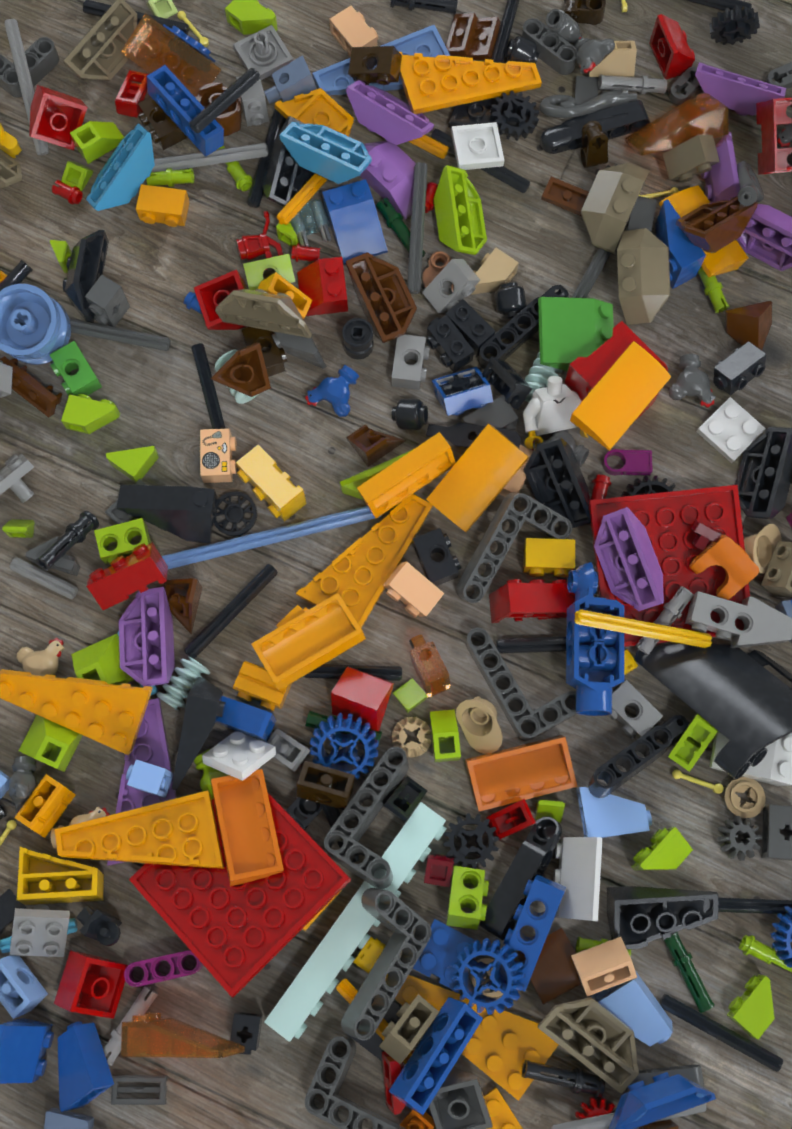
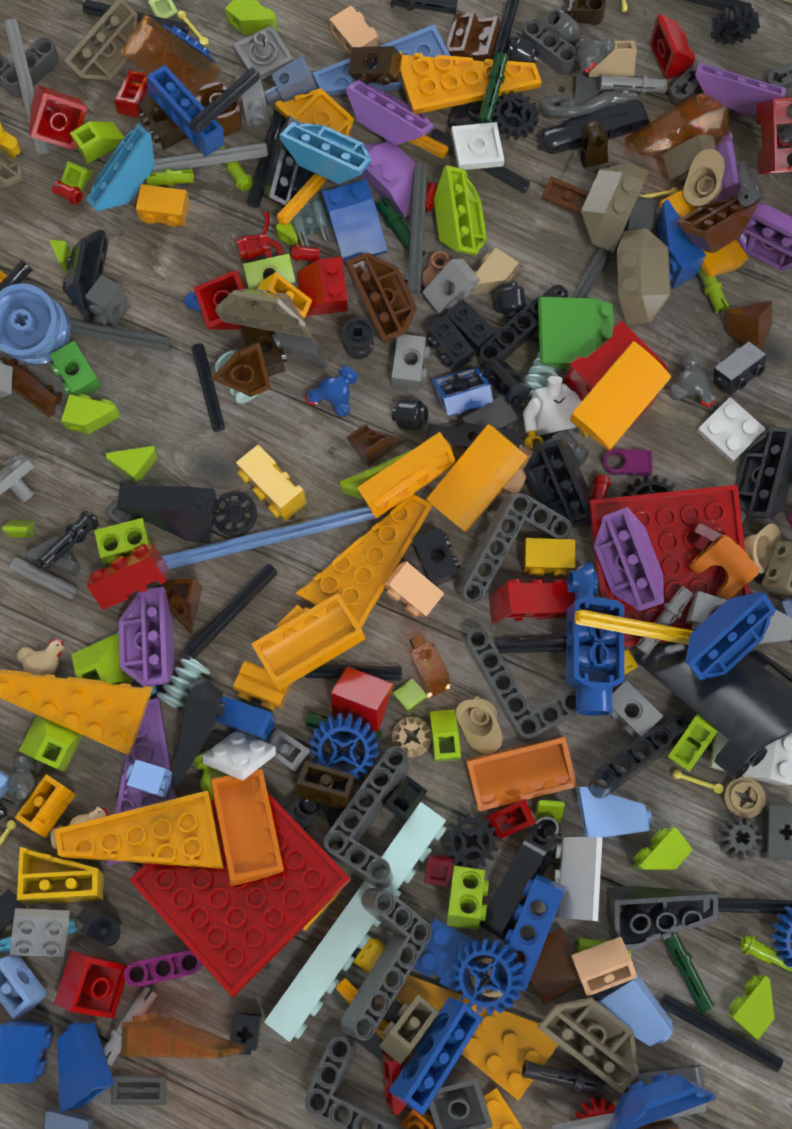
(216, 455): light nougat brick -> none
(495, 79): none -> dark green pin
(704, 178): none -> tan piece
(729, 634): none -> blue wedge

